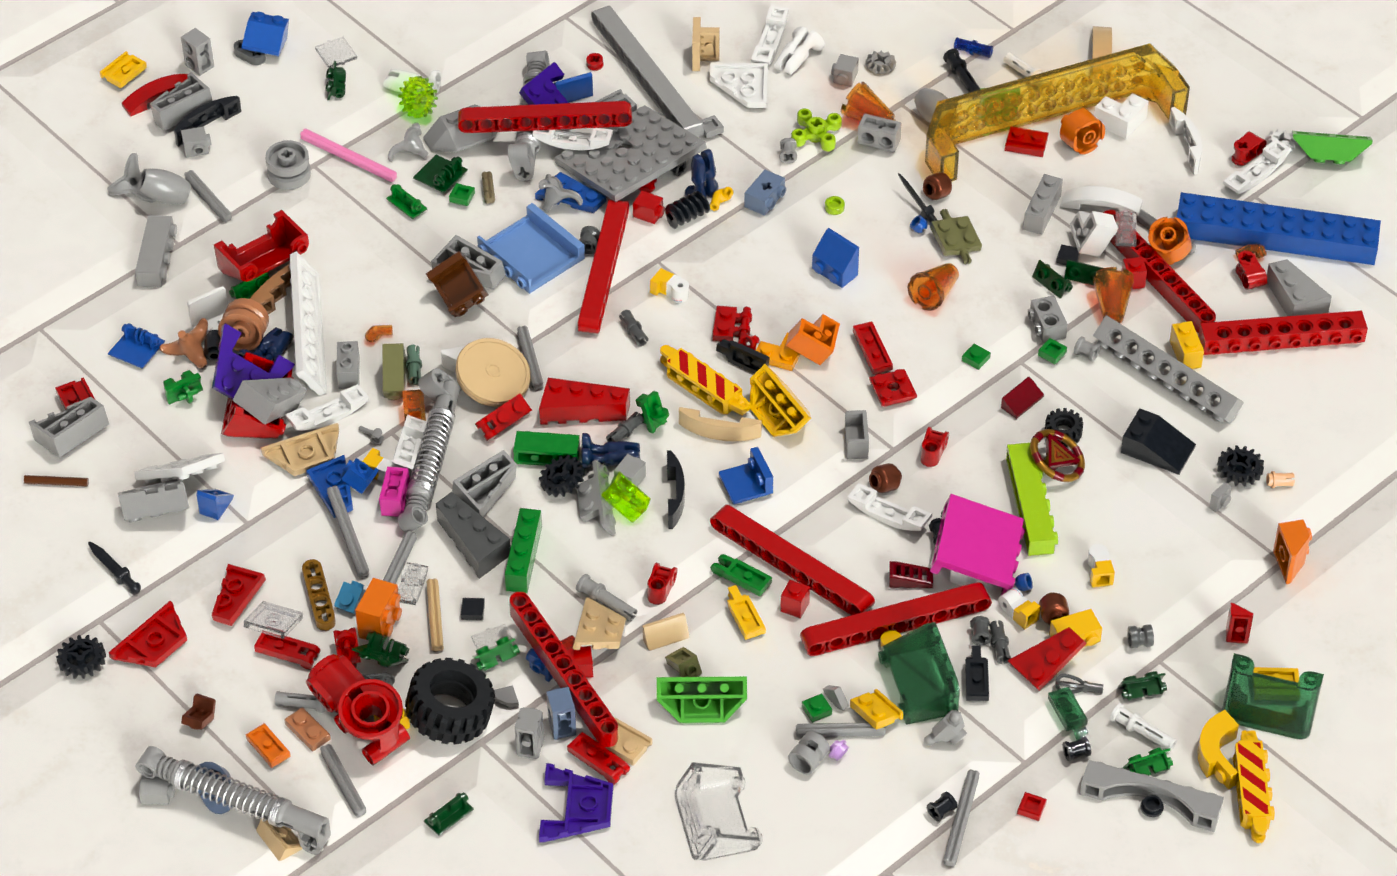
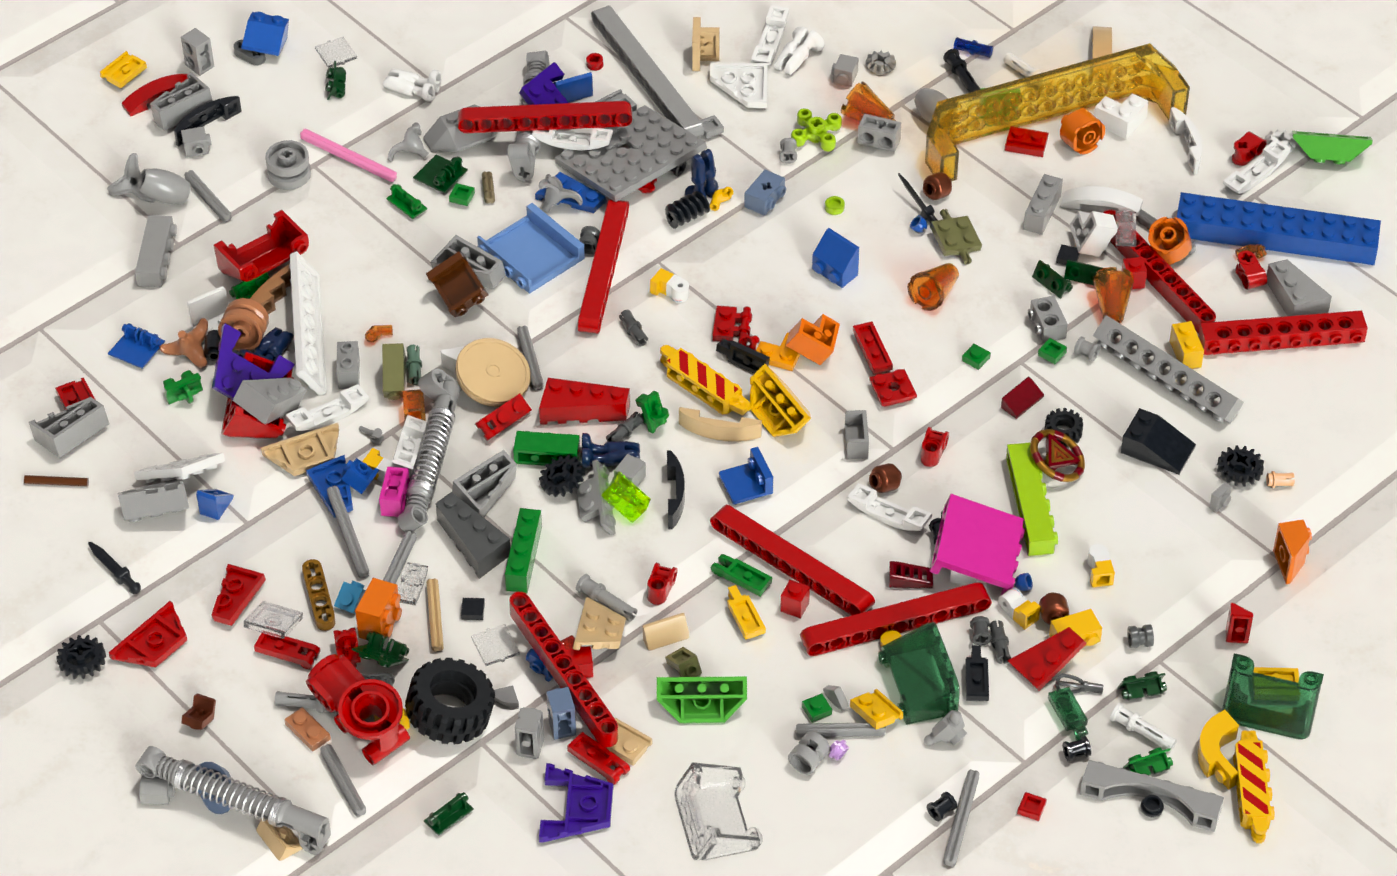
(268, 745): orange plate -> none
(422, 91): clear neon green gear -> none
(503, 648): green hinge -> none
(648, 207): red brick -> none

